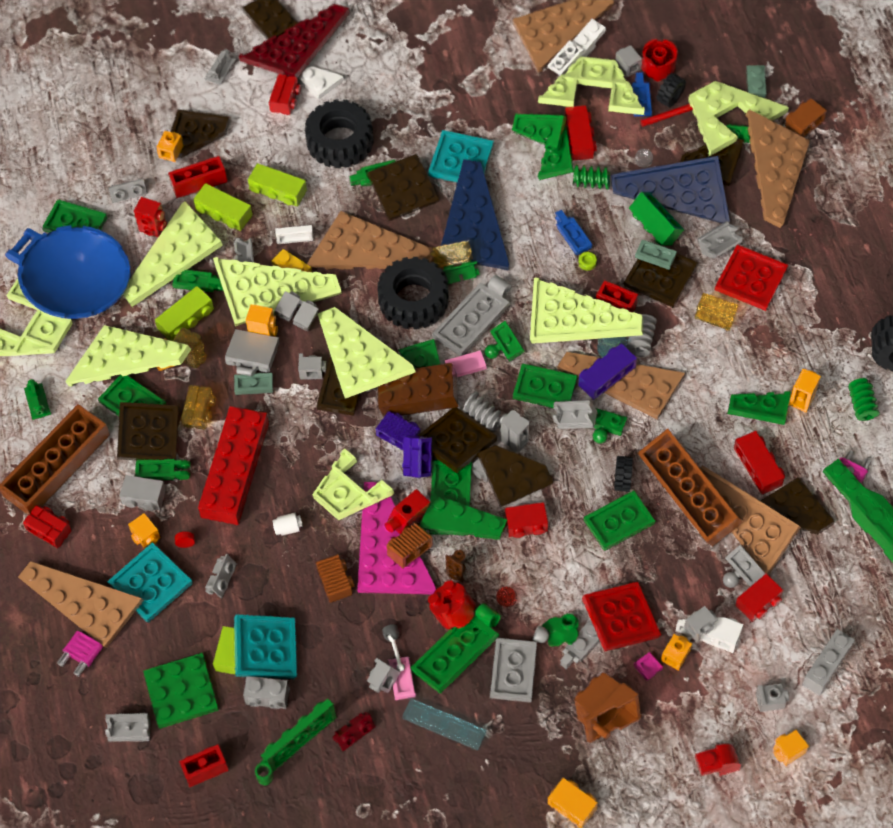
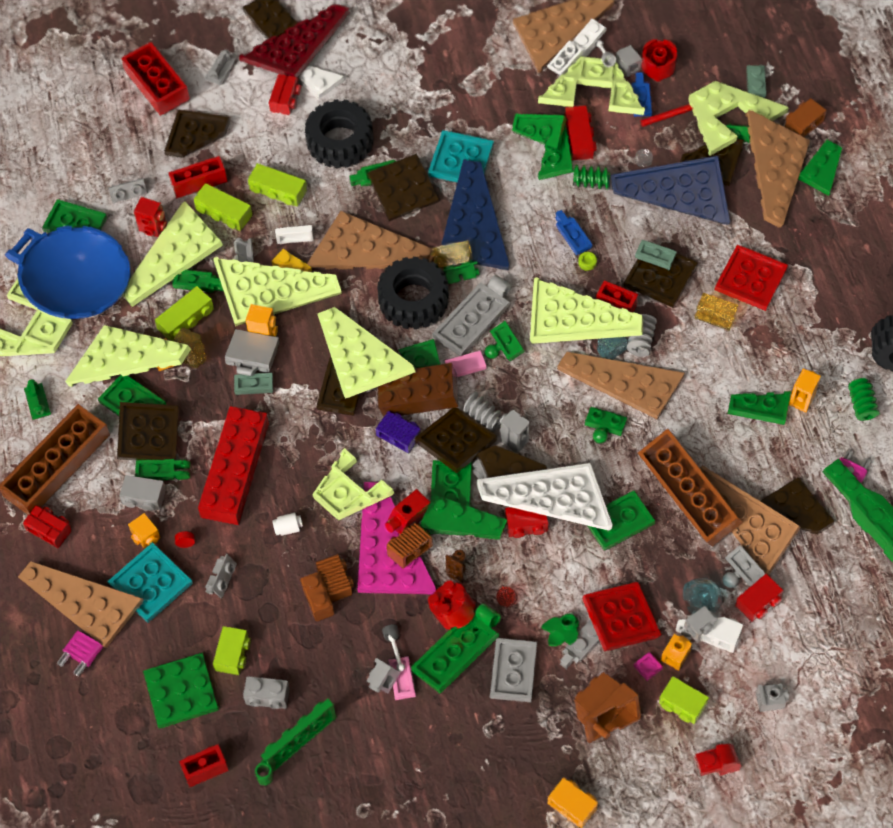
(128, 727): light grey hinge -> none
(155, 78): none -> red brick
(170, 146): light orange brick -> none
(197, 407): clear yellow brick -> none
(265, 646): teal plate -> none
(288, 306): light grey piece -> none
(311, 367): light grey brick -> none
(317, 596): none -> dark orange brick
(360, 726): dark red hinge -> none
(417, 456): dark purple brick -> none
(444, 724): clear light blue tile -> none
(541, 634): light grey hinge -> none
(543, 386): green plate -> none
(558, 492): none -> white wing
(575, 414): light grey hinge -> none
(607, 371): dark purple brick -> none
(608, 56): none -> light grey hinge
(623, 473): black tyre -> none
(656, 219): green brick -> none
(671, 90): black tyre -> none
(683, 700): none -> lime brick
(702, 593): none -> clear light blue cylinder
(719, 240): light grey hinge -> none
(759, 462): red brick -> none
(790, 747): light orange brick -> none
(822, 167): none -> green wing
(828, 662): light grey brick -> none

